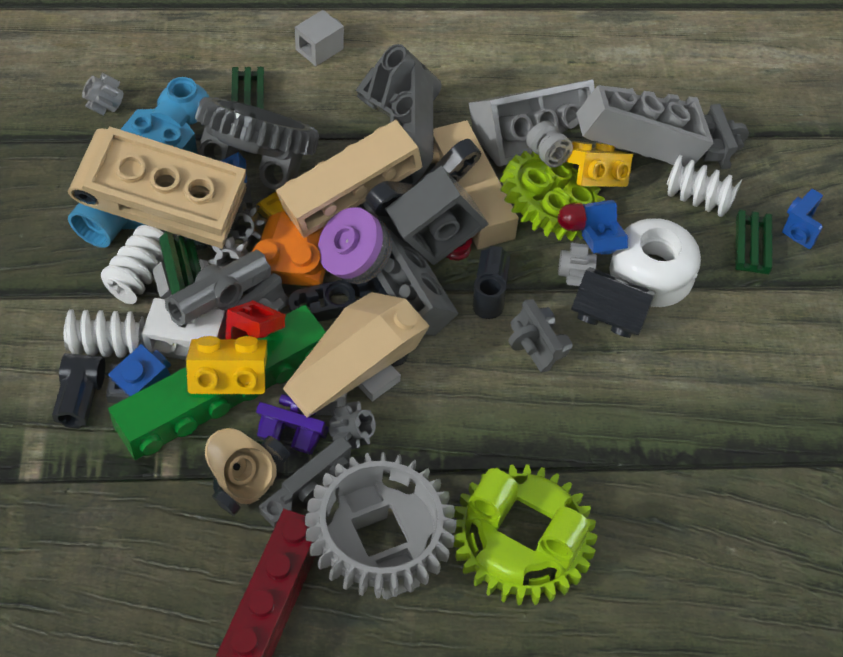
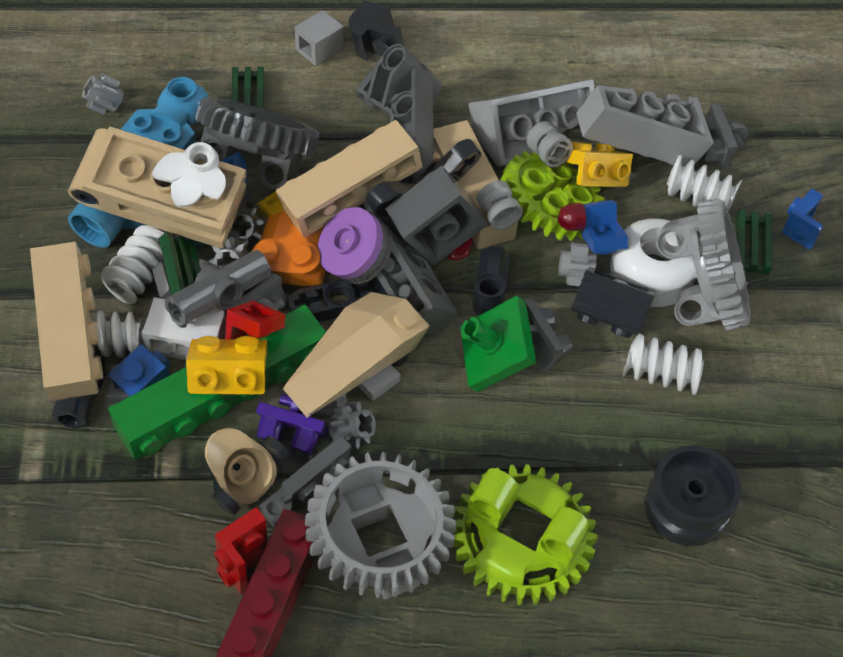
(64, 321): none -> tan brick
(190, 179): none -> white plate
(240, 548): none -> red bracket
(373, 30): none -> black brick
(497, 344): none -> green tile
(501, 208): none -> light grey wheel
(665, 363): none -> white piece
(692, 495): none -> black wheel
(717, 265): none -> light grey piece

